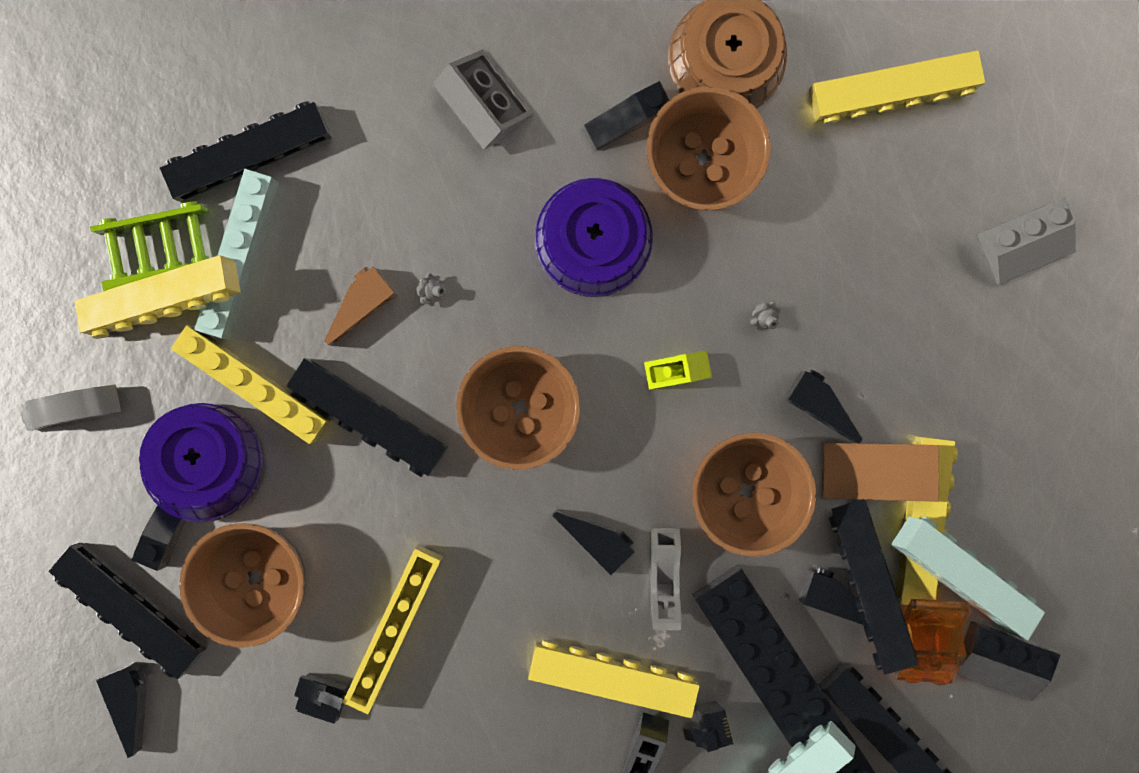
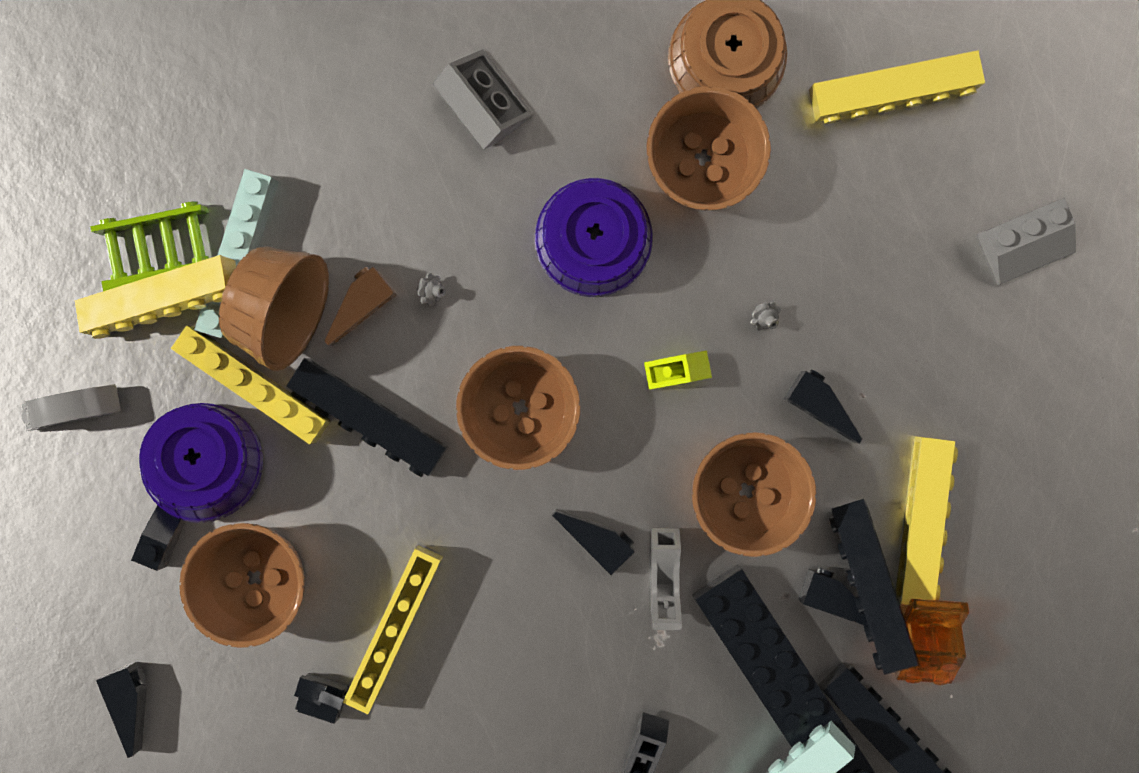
(127, 610): black brick -> none
(248, 150): black brick -> none
(274, 304): none -> medium nougat piece
(614, 679): light yellow brick -> none
(627, 115): black slope -> none
(713, 730): black piece -> none
(881, 472): medium nougat tile -> none
(968, 577): light aqua brick -> none
(1007, 661): black slope -> none

